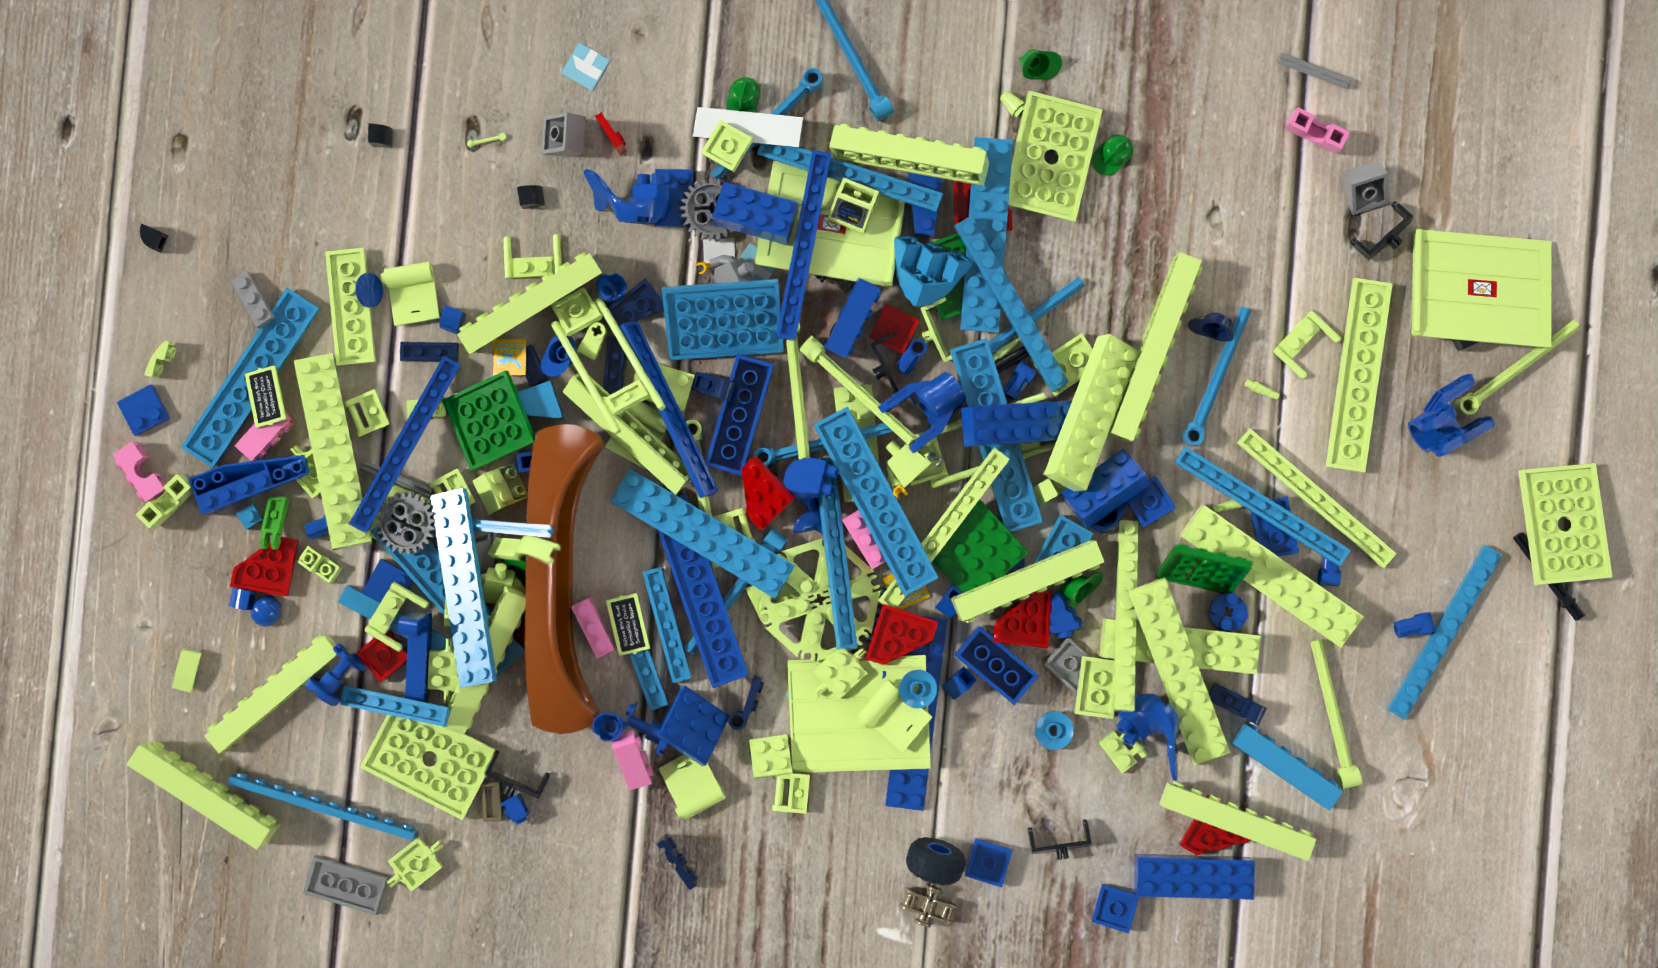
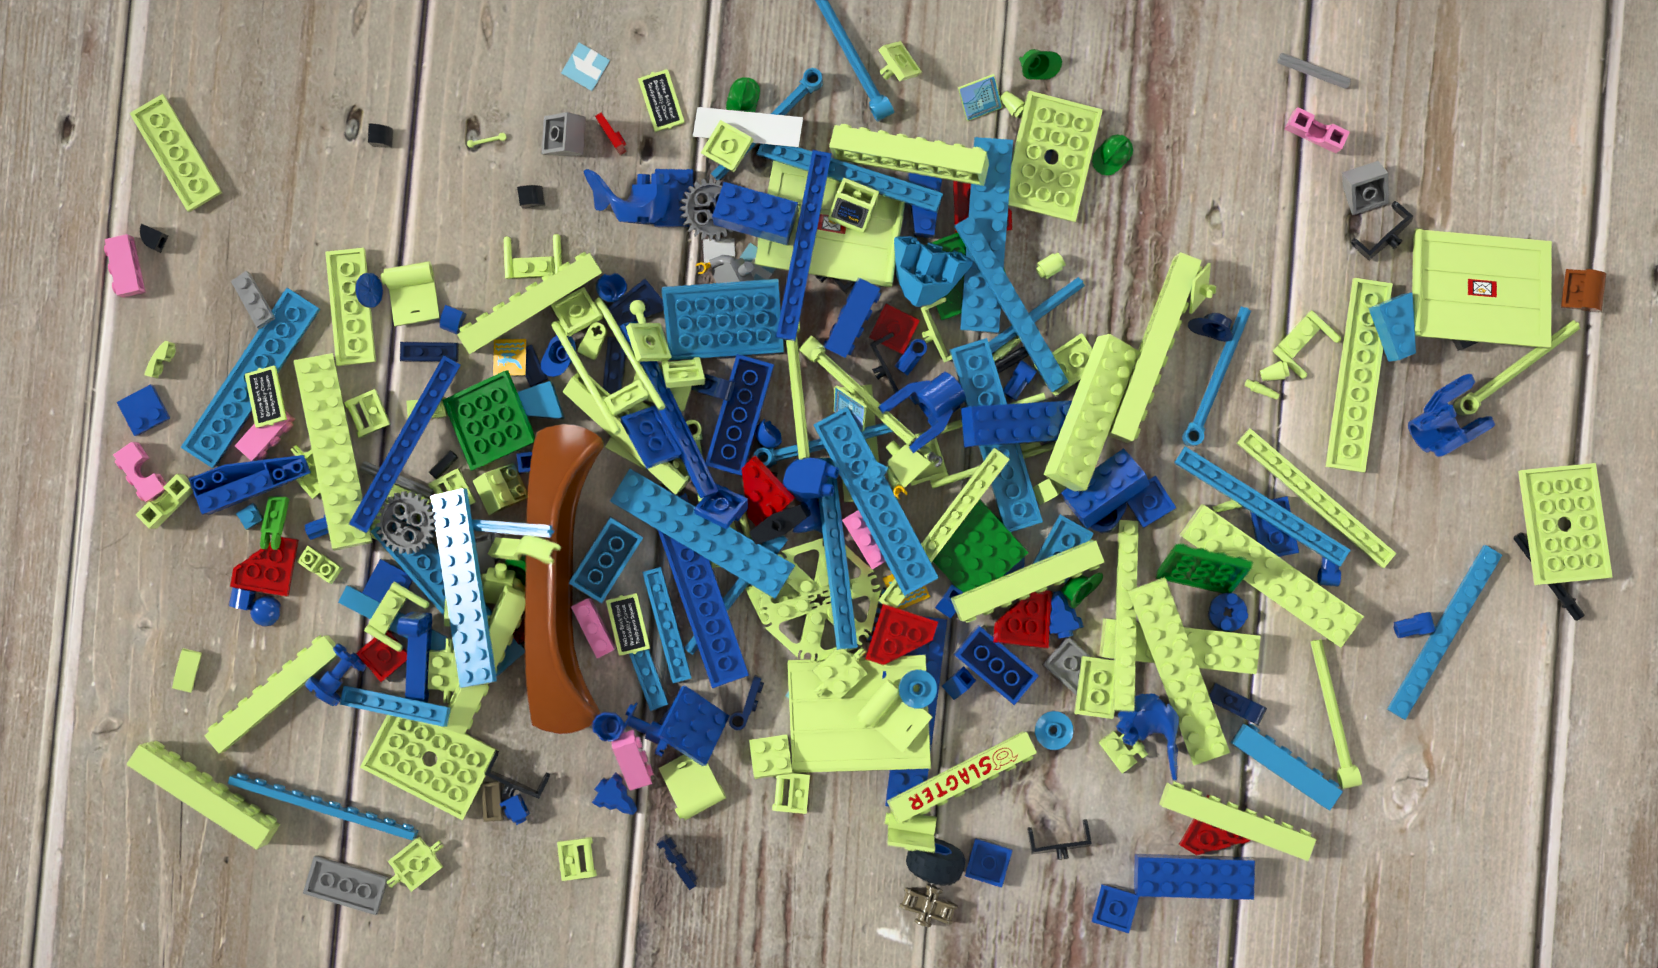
(124, 266): none -> bright pink brick
(175, 153): none -> yellowish green plate
(443, 464): none -> black hinge
(570, 860): none -> yellowish green plate
(605, 559): none -> dark azure brick
(613, 795): none -> blue rock
(643, 331): none -> yellowish green plate
(650, 437): none -> blue plate
(661, 100): none -> black piece
(683, 373): none -> yellowish green plate
(722, 507): none -> blue plate
(768, 434): none -> blue hair
(779, 523): none -> black piece
(857, 408): none -> piece
(875, 471): none -> dark azure plate
(898, 62): none -> yellowish green tile
(912, 835): none -> yellowish green door
(961, 777): none -> yellowish green brick
(980, 97): none -> piece
(1050, 265): none -> yellowish green brick
(1201, 288): none -> yellowish green piece
(1275, 372): none -> yellowish green cone
(1395, 326): none -> dark azure wedge
(1584, 290): none -> dark orange brick

